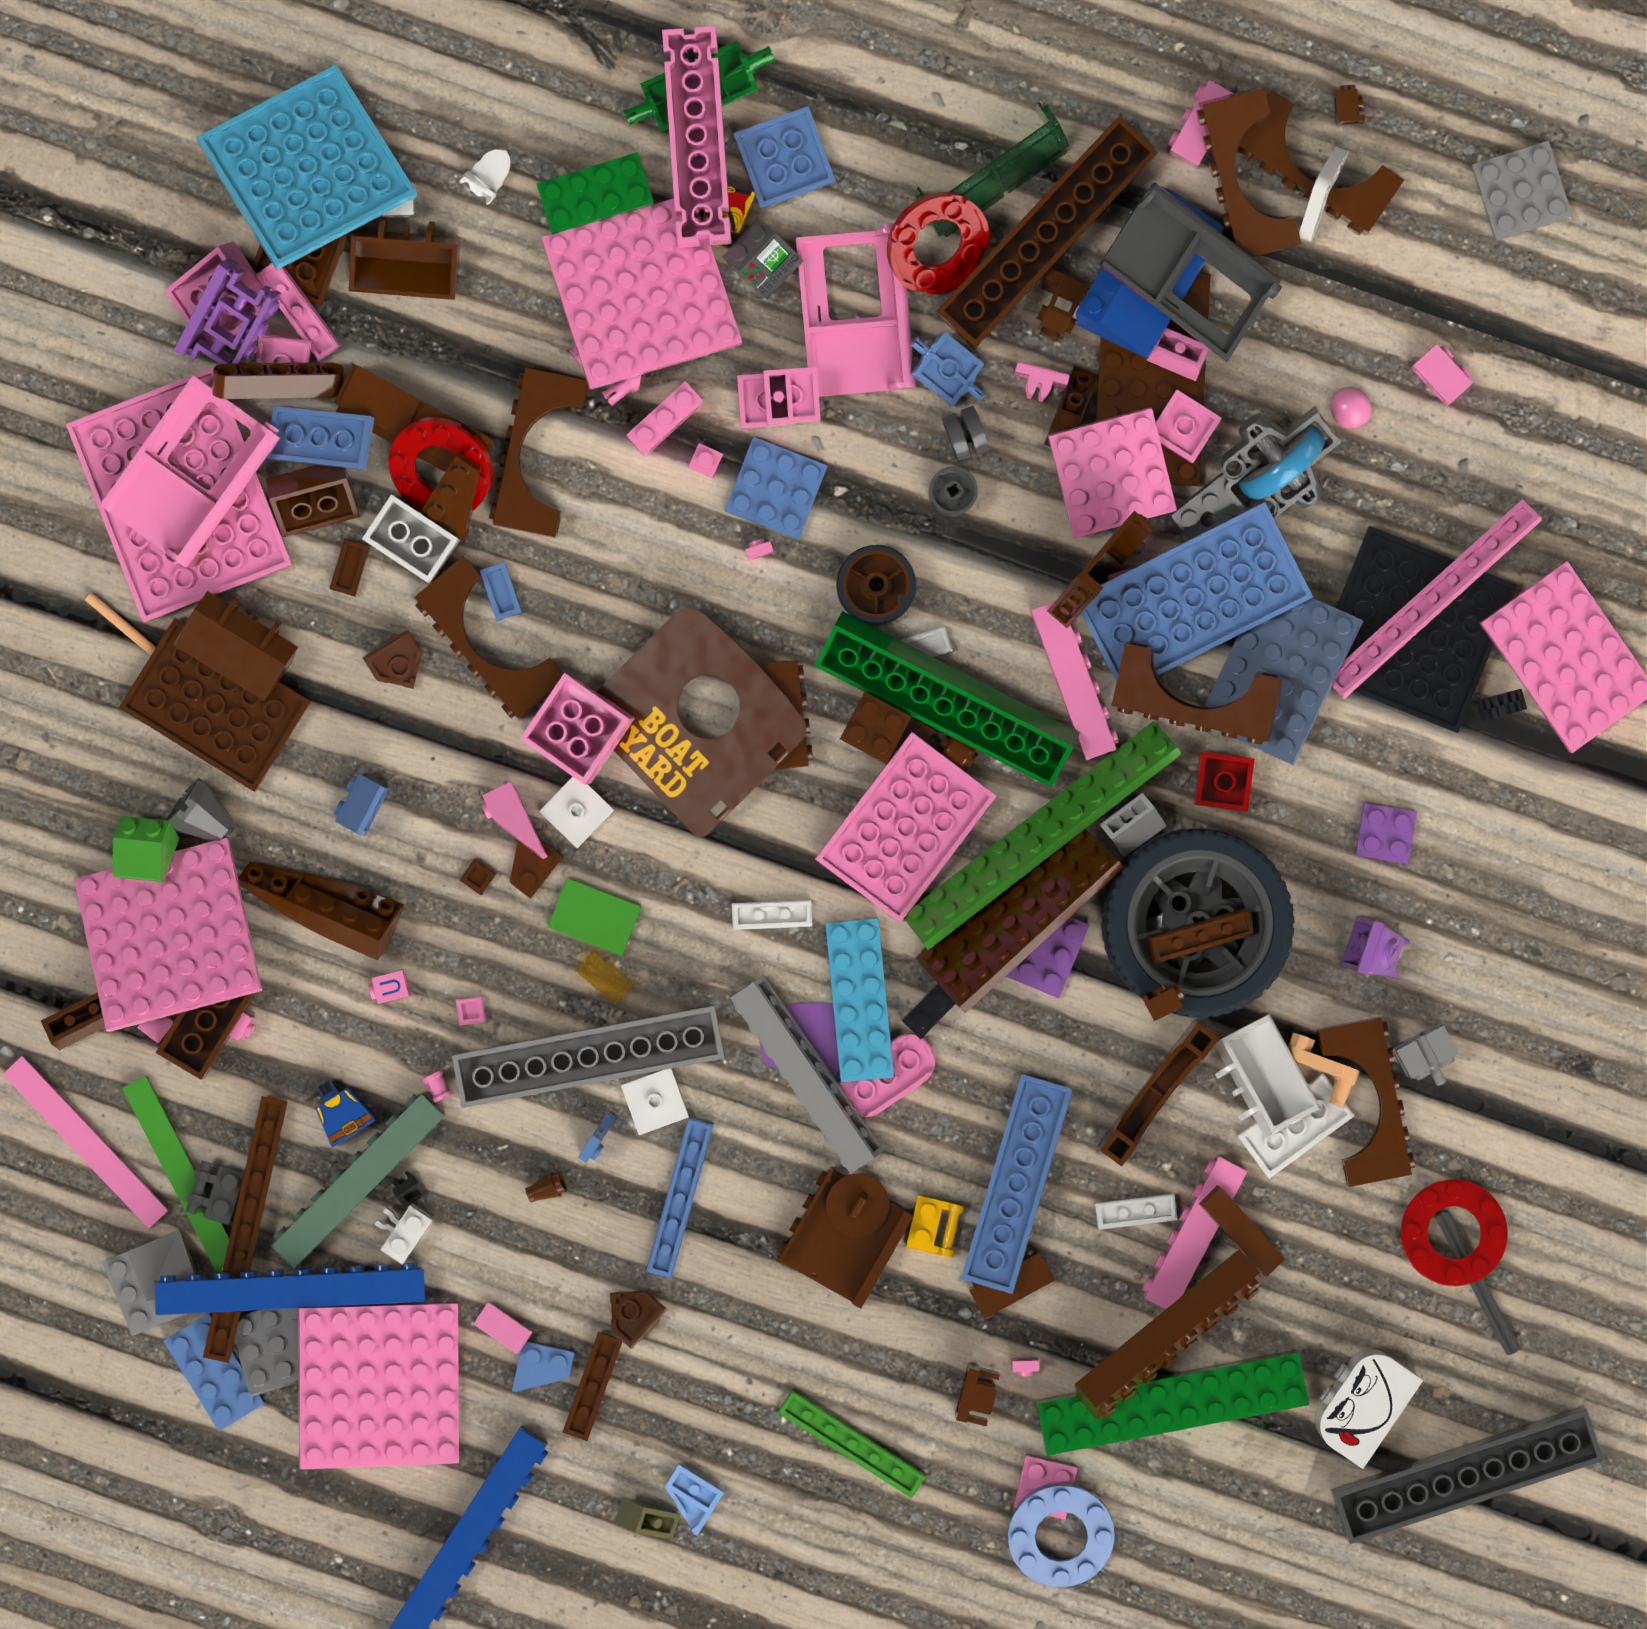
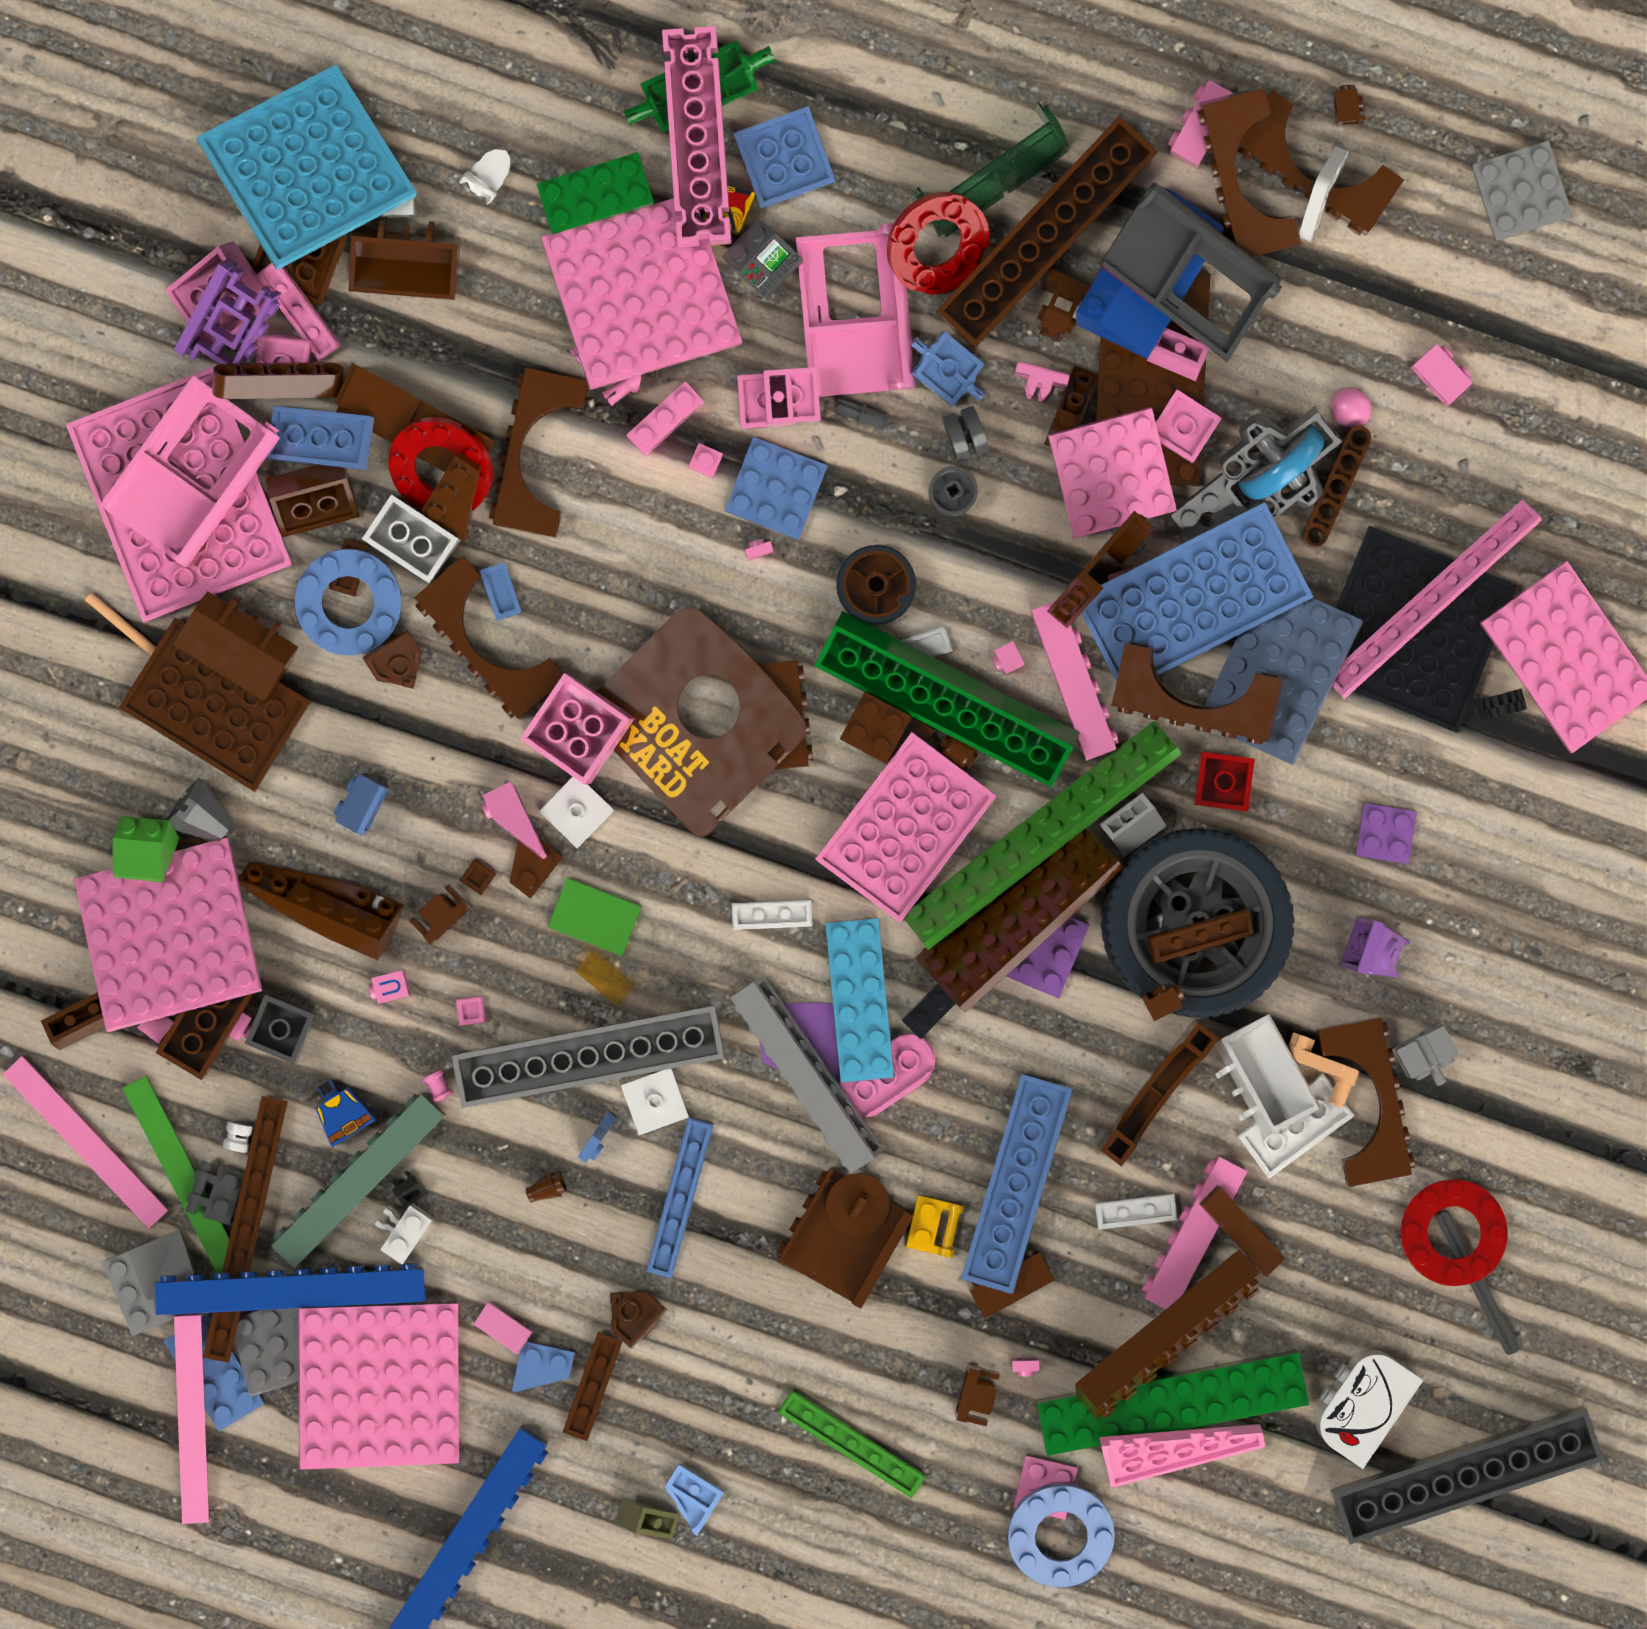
(191, 1418): none -> bright pink tile
(240, 1142): none -> white wheel
(281, 1028): none -> dark grey brick
(358, 565): none -> medium blue plate
(441, 915): none -> reddish brown panel
(861, 414): none -> dark grey axle
(1007, 658): none -> bright pink plate
(1153, 1454): none -> bright pink wing
(1338, 473): none -> reddish brown beam

